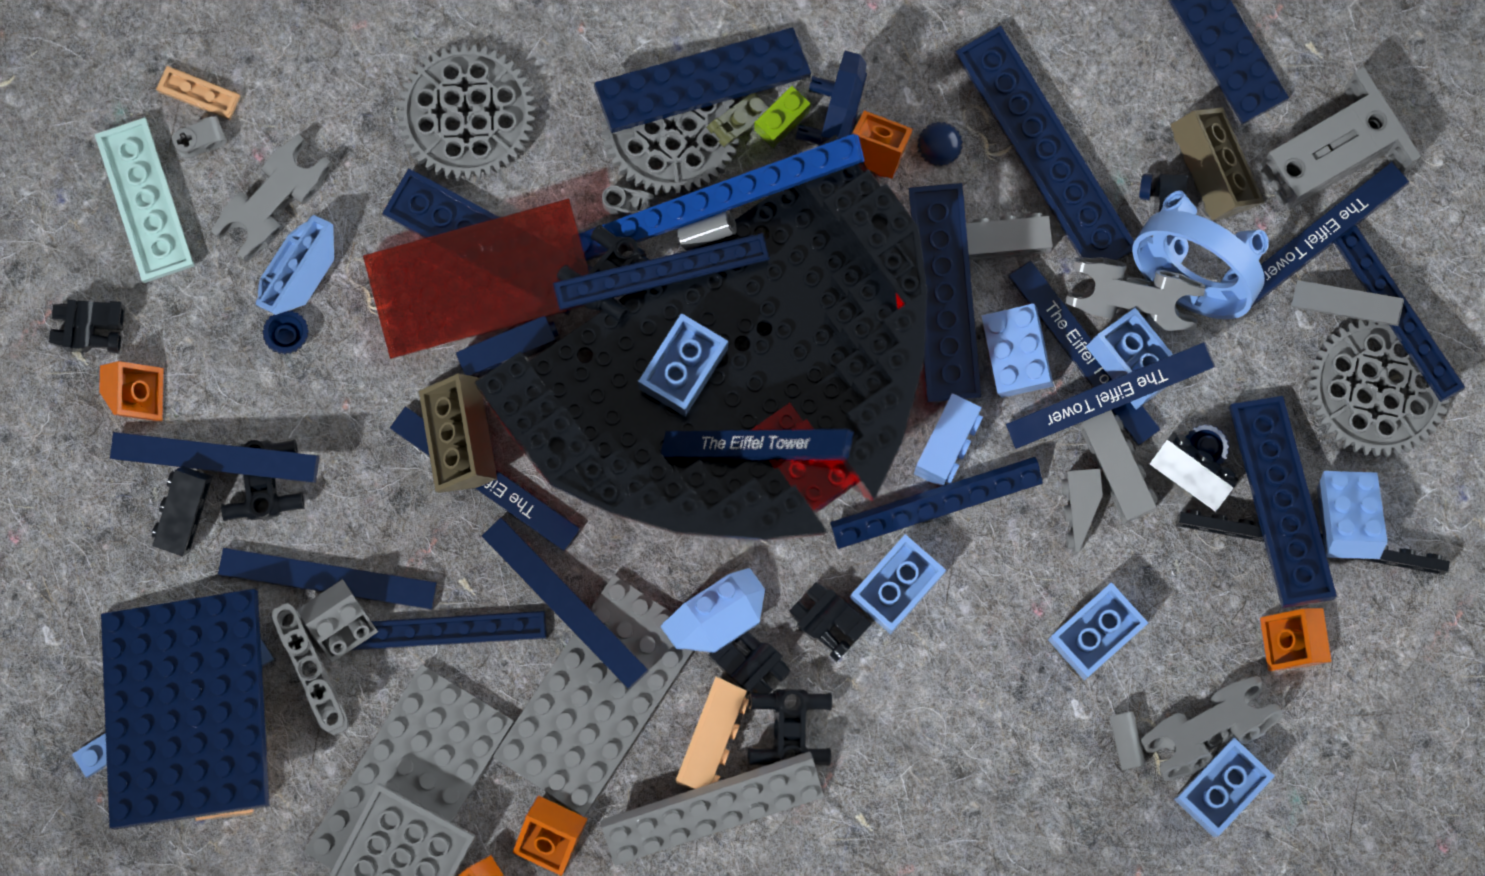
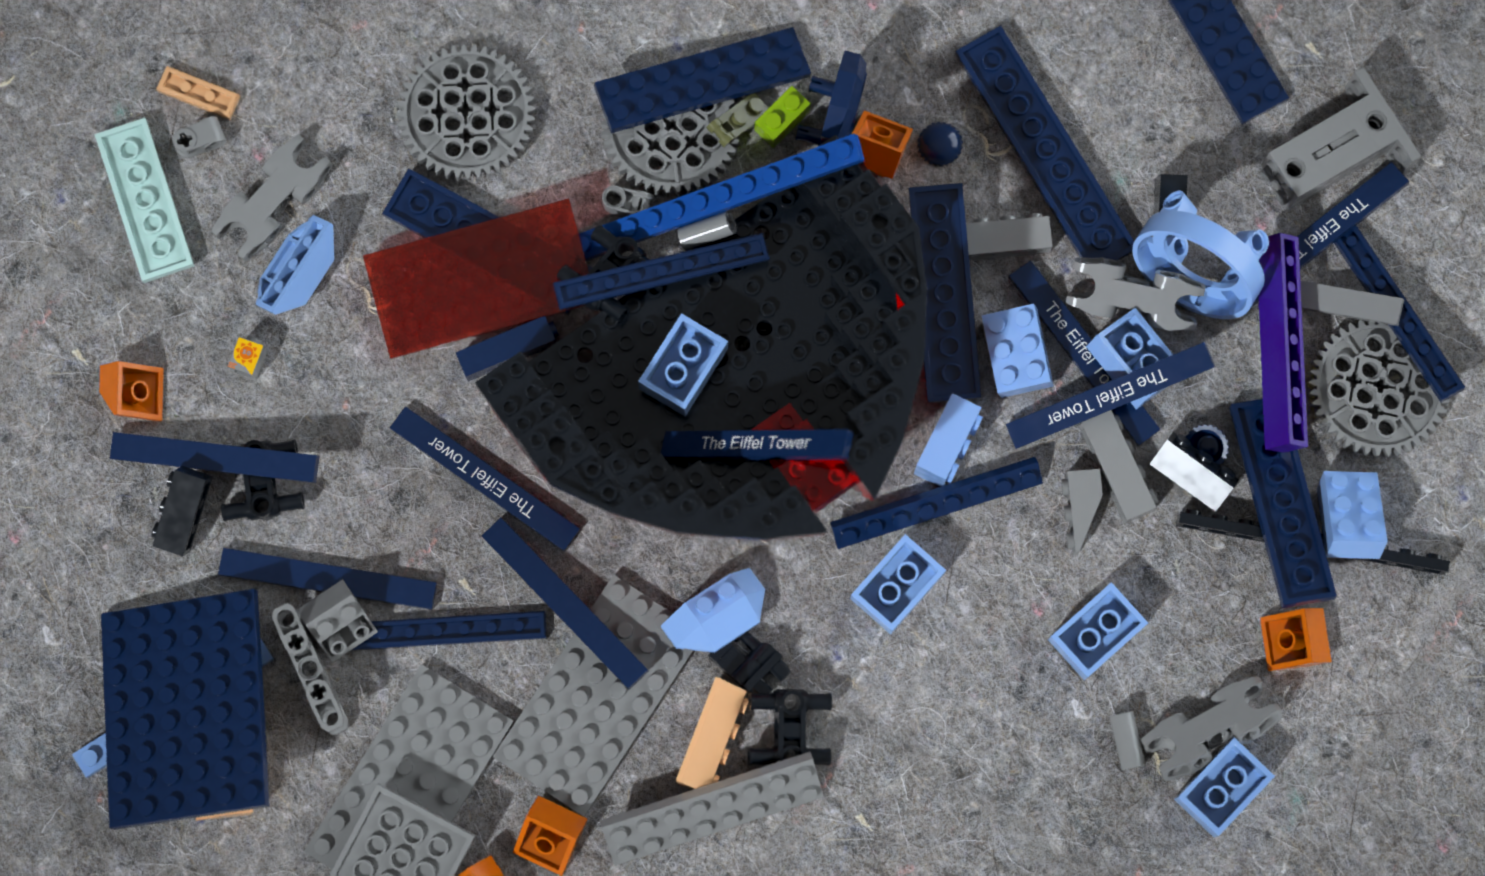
(80, 324): black hips -> none
(247, 357): none -> brick
(285, 332): dark blue hat -> none
(457, 434): dark tan slope -> none
(824, 615): black hips -> none
(1145, 187): dark blue tile -> none
(1216, 163): dark tan slope -> none
(1282, 346): none -> dark purple brick

